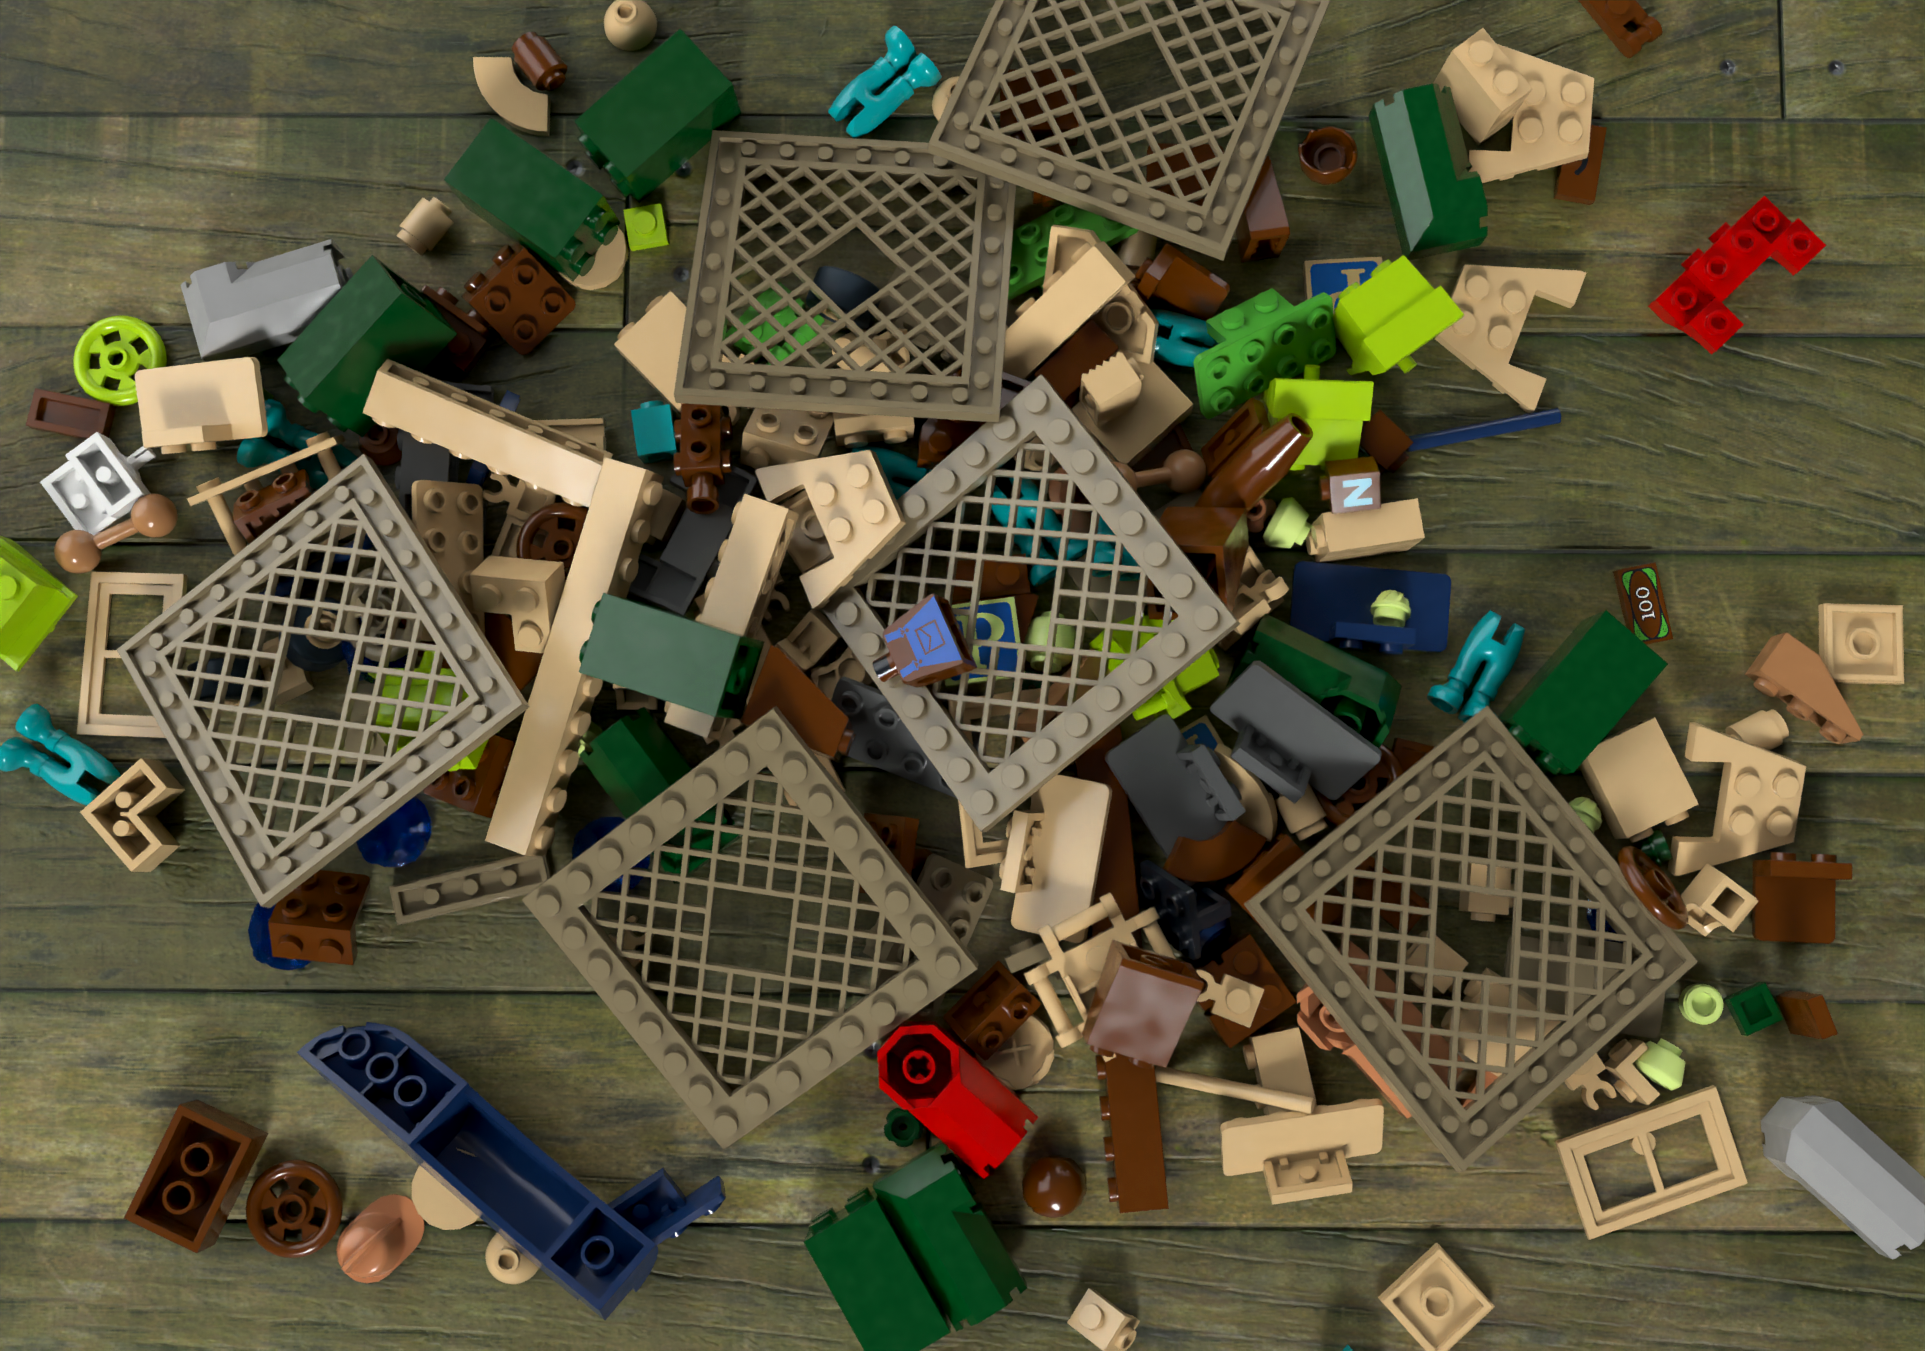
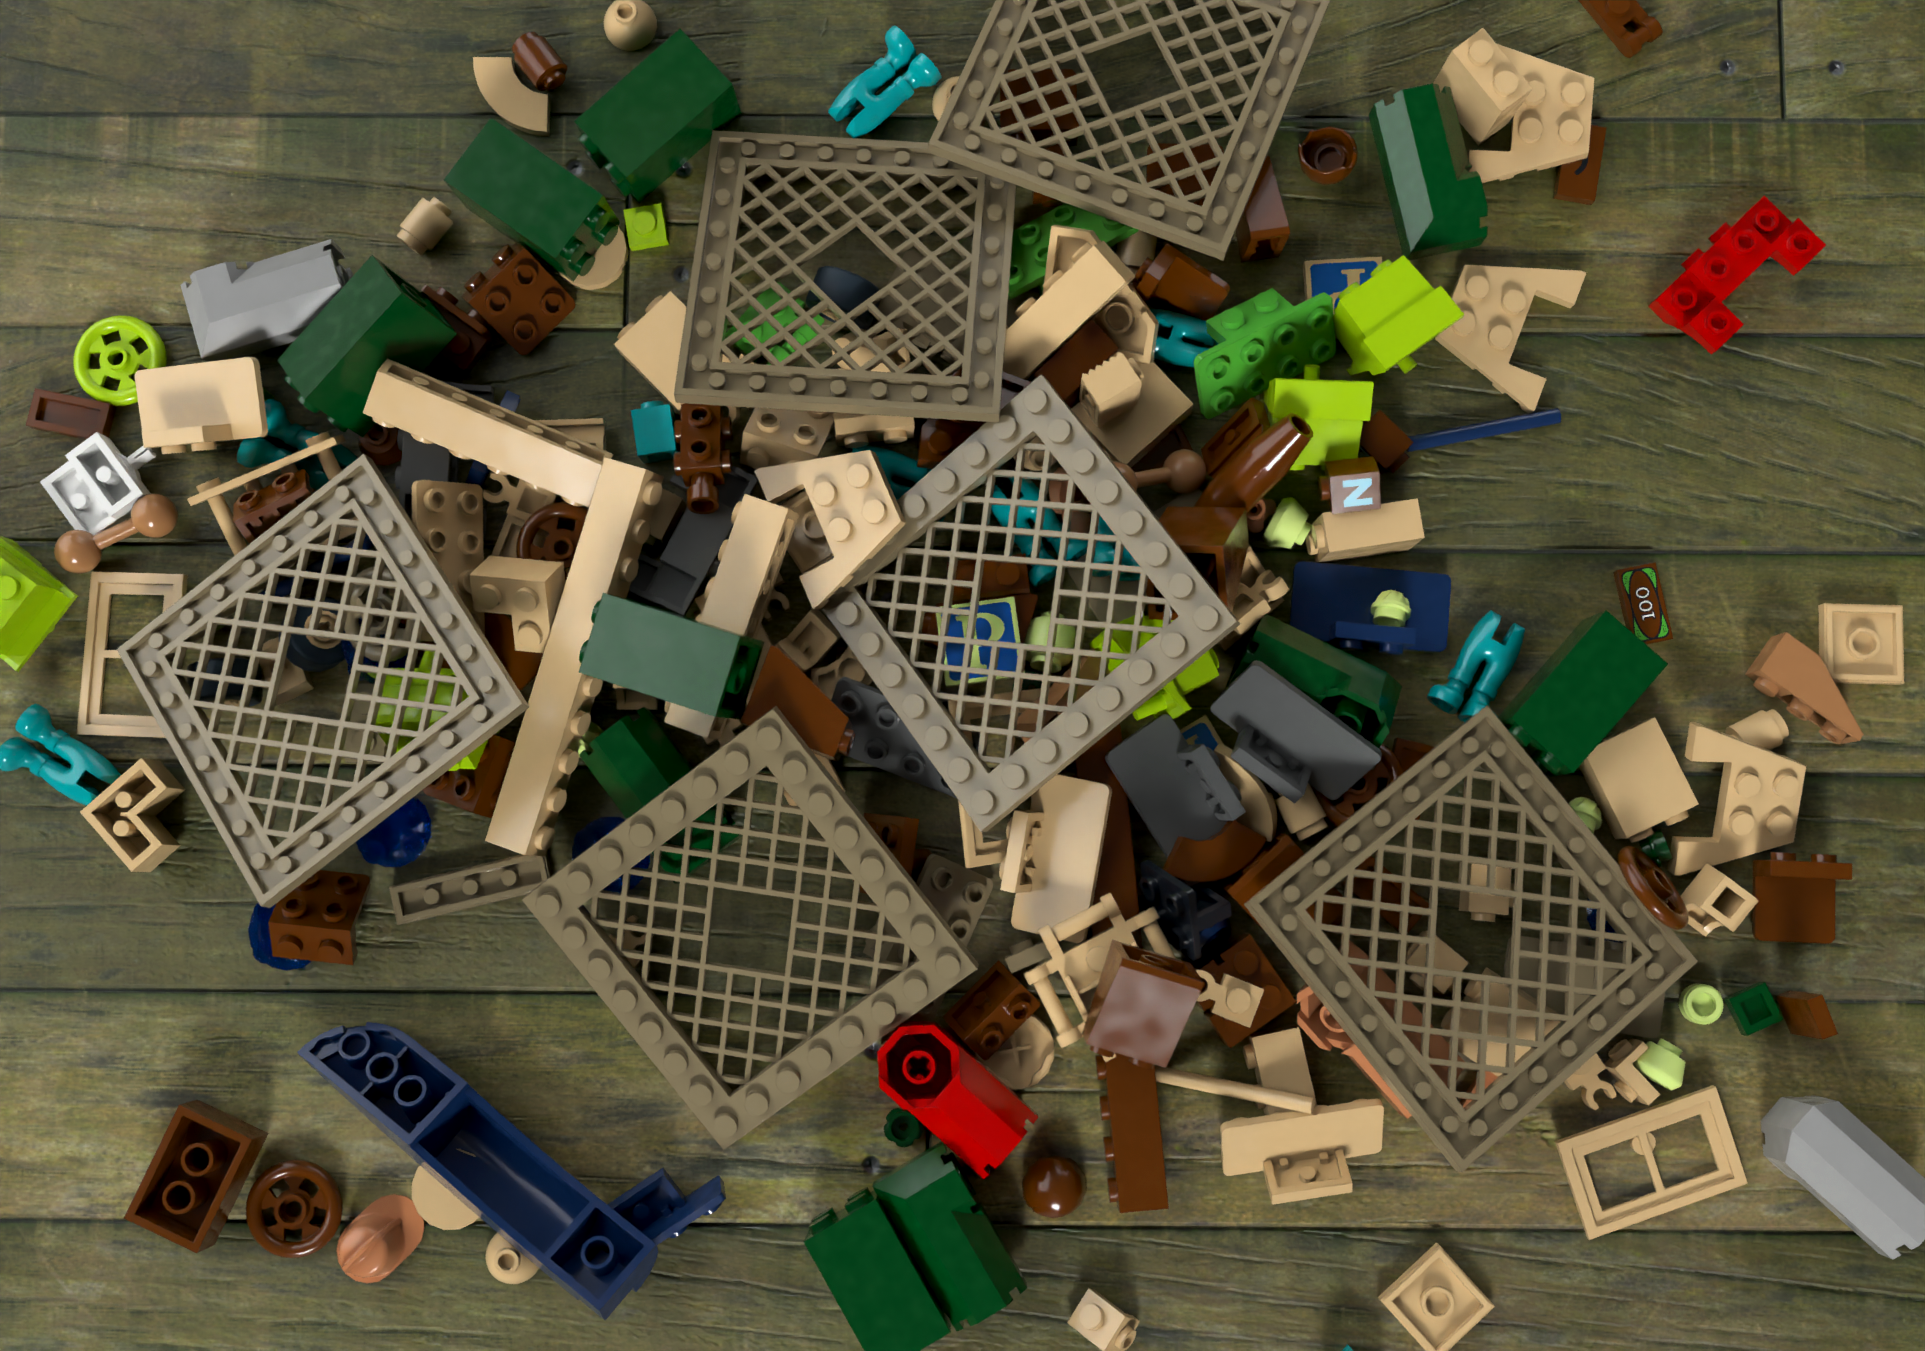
(925, 645): torso -> none

